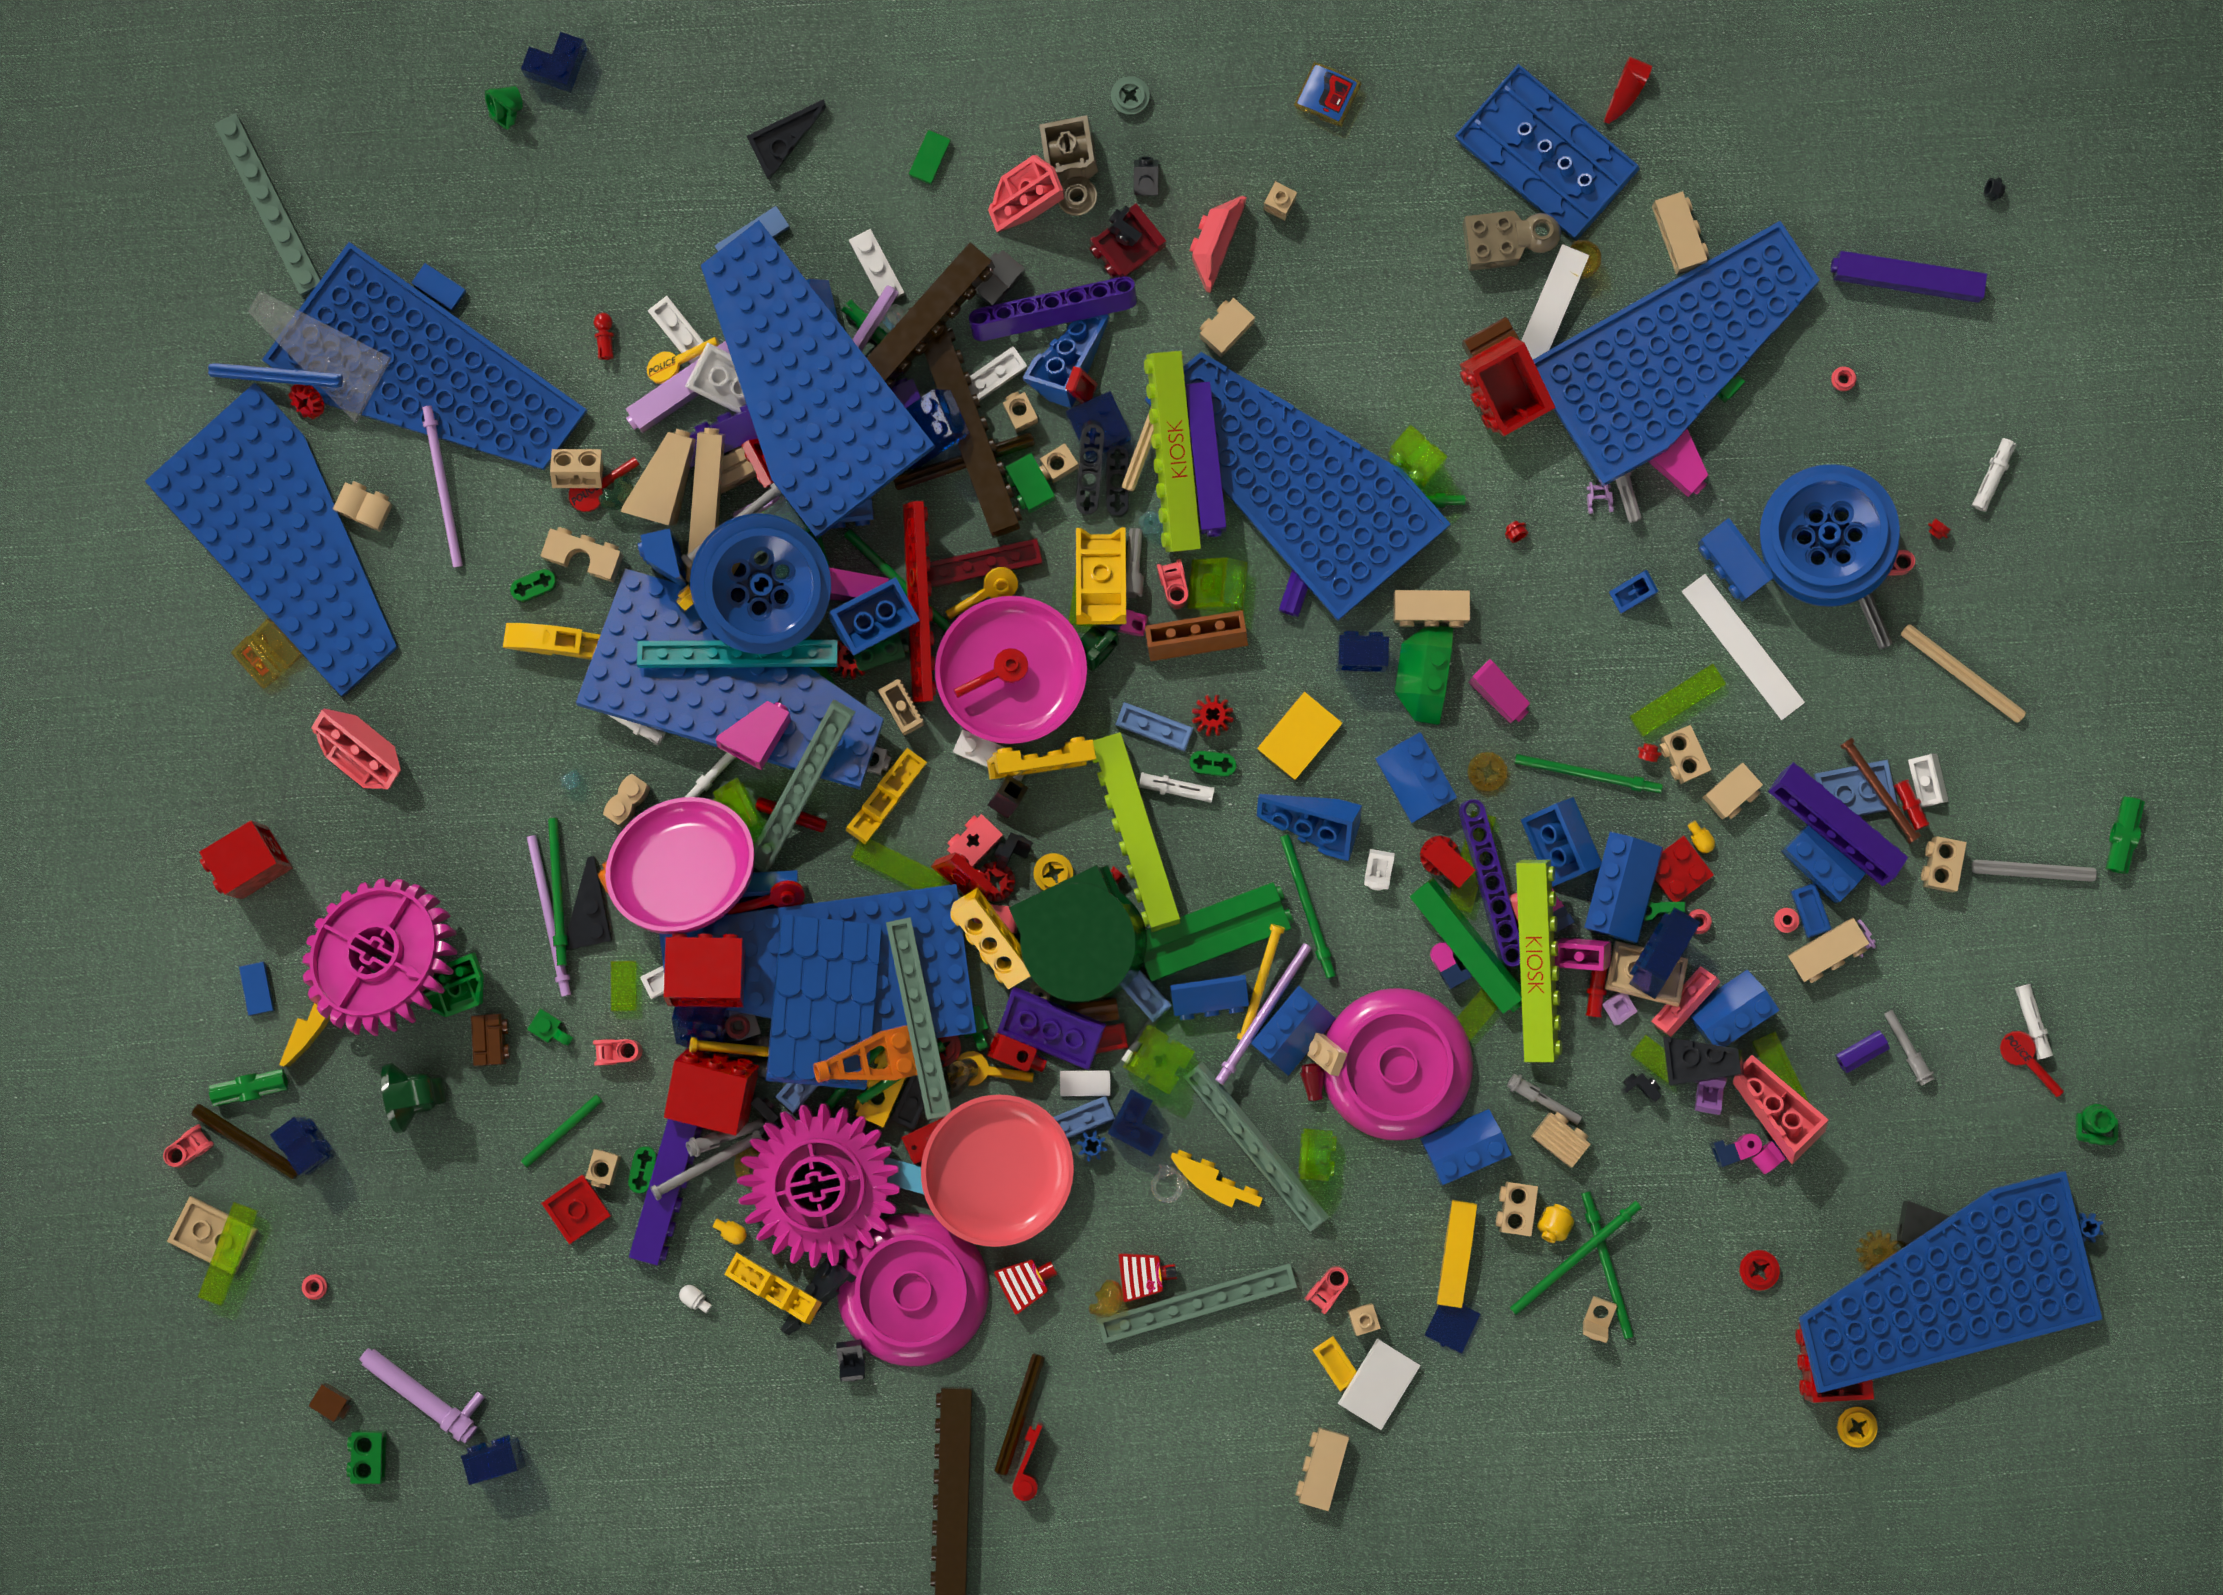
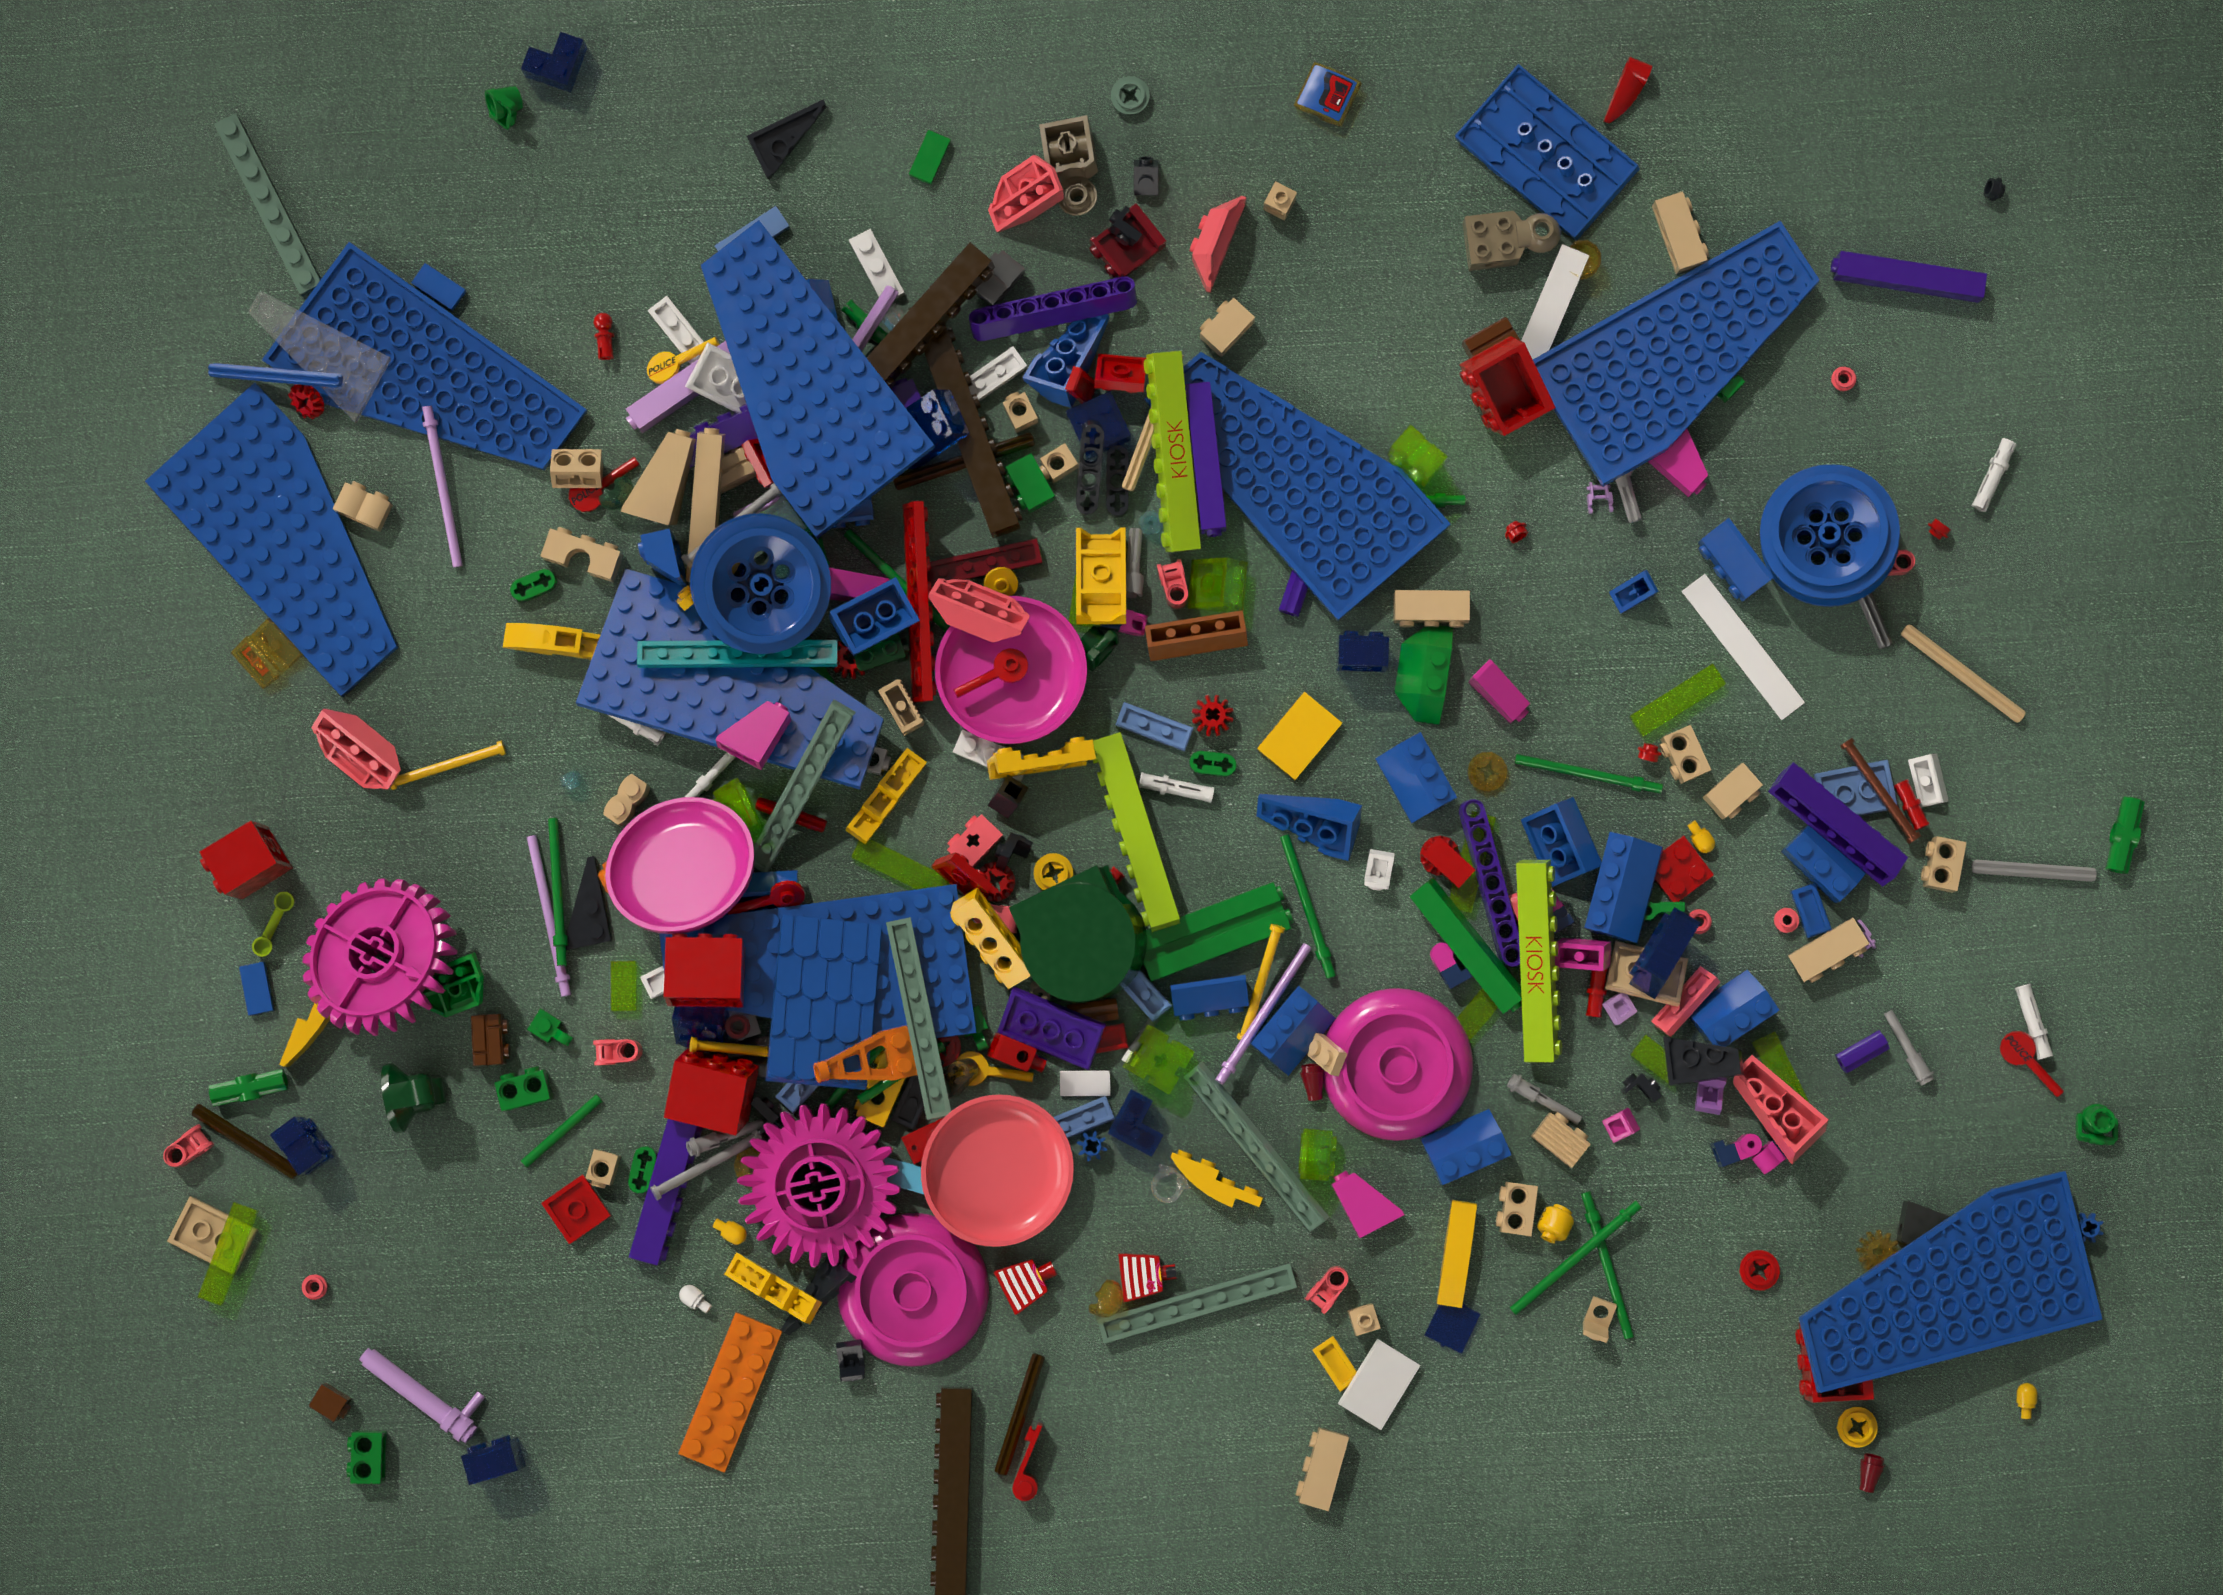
(262, 945): none -> lime bar
(449, 764): none -> yellow bar
(524, 1095): none -> green brick
(730, 1392): none -> orange plate
(978, 609): none -> coral wedge
(1120, 373): none -> red plate
(1363, 1204): none -> dark pink slope
(1621, 1125): none -> dark pink slope
(1870, 1471): none -> dark red cone
(2026, 1399): none -> yellow cylinder

